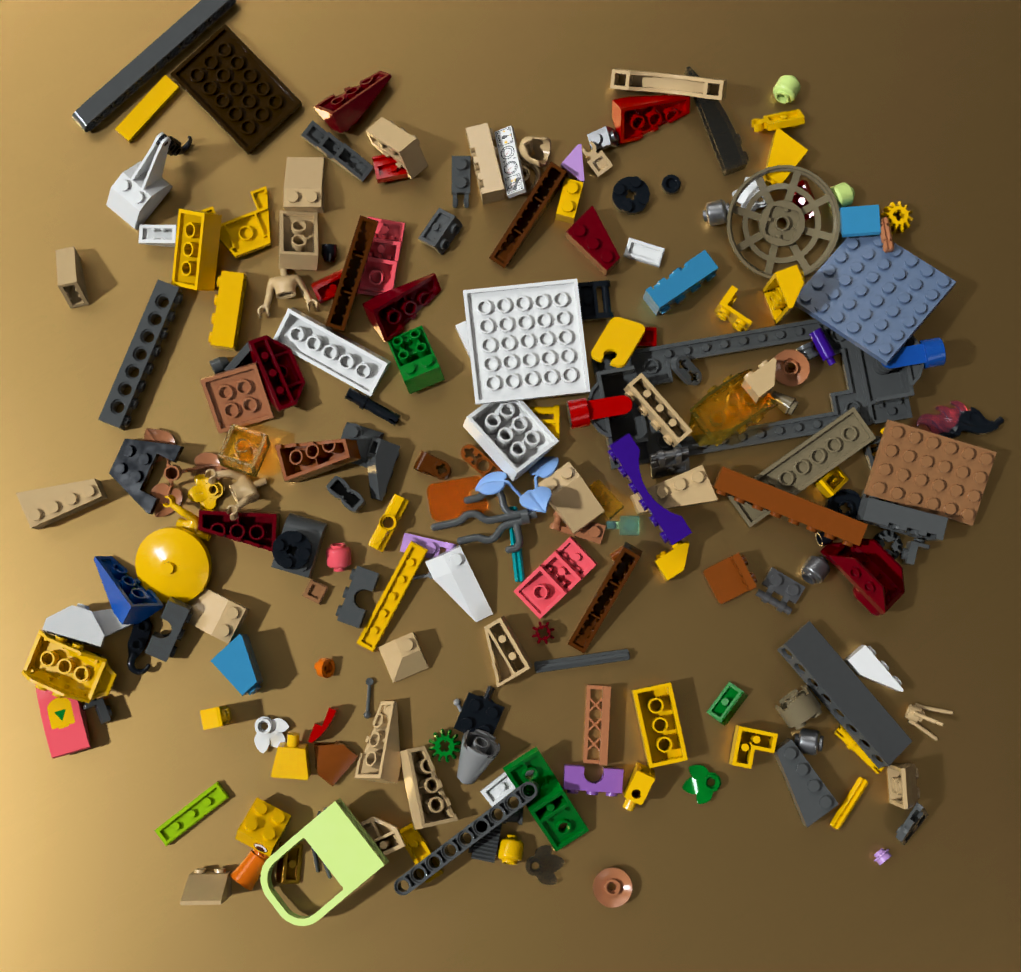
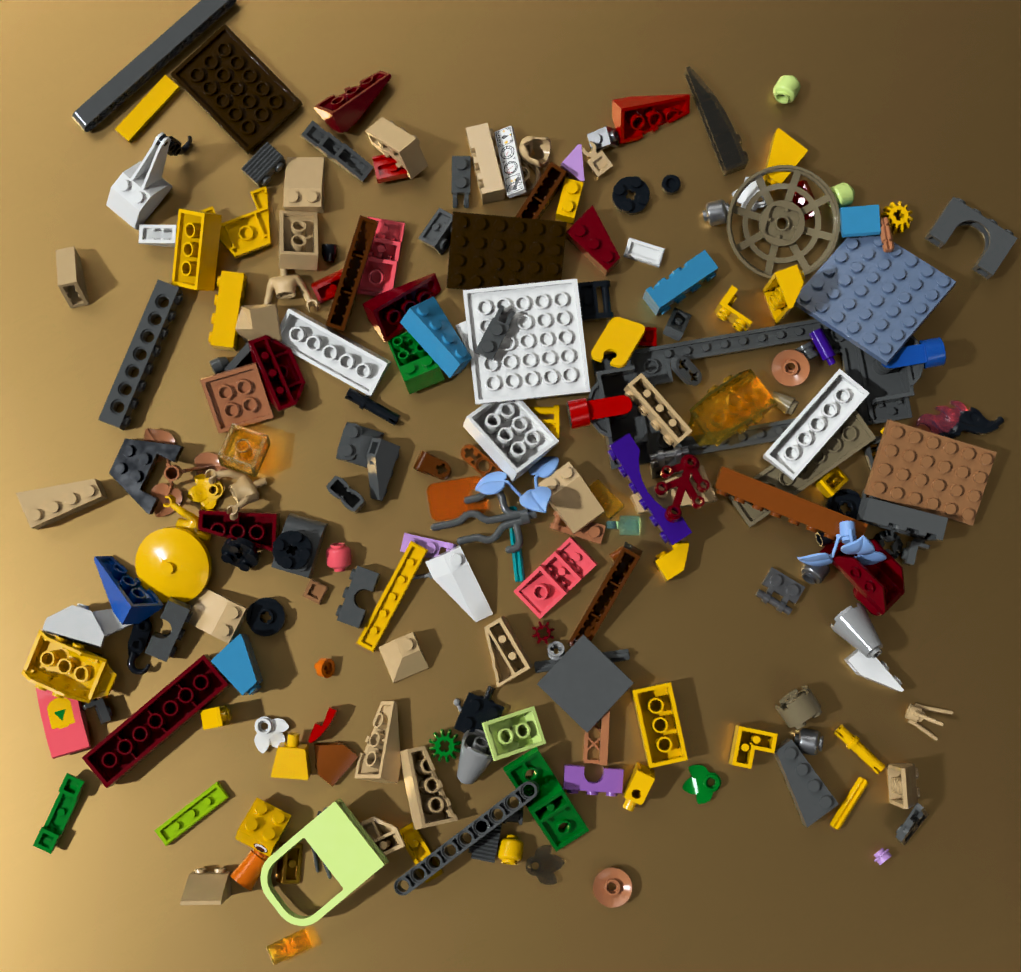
(60, 814): none -> green slope
(156, 721): none -> dark red brick
(231, 553): none -> black plate
(257, 623): none -> black plate
(258, 321): none -> tan slope
(264, 165): none -> dark grey brick
(289, 946): none -> clear yellow slope
(313, 458): dark orange wedge -> none
(369, 681): dark grey hinge -> none
(395, 511): yellow piece -> none
(436, 336): none -> dark azure wedge
(494, 335): none -> dark grey hinge
(499, 788): white plate -> none
(503, 251): none -> dark brown plate
(513, 733): none -> yellowish green slope
(561, 650): none -> light grey bush
(585, 683): none -> dark grey piece
(668, 83): tan arch -> none
(677, 324): none -> dark grey slope
(683, 483): none -> dark red plant
(727, 703): green slope -> none
(730, 578): dark orange bracket -> none
(762, 381): tan slope -> none
(778, 120): yellow plate -> none
(816, 424): none -> white arch
(846, 695): dark grey tile -> none
(858, 630): none -> light grey cone
(862, 547): none -> light blue plant
(996, 239): none -> dark grey arch

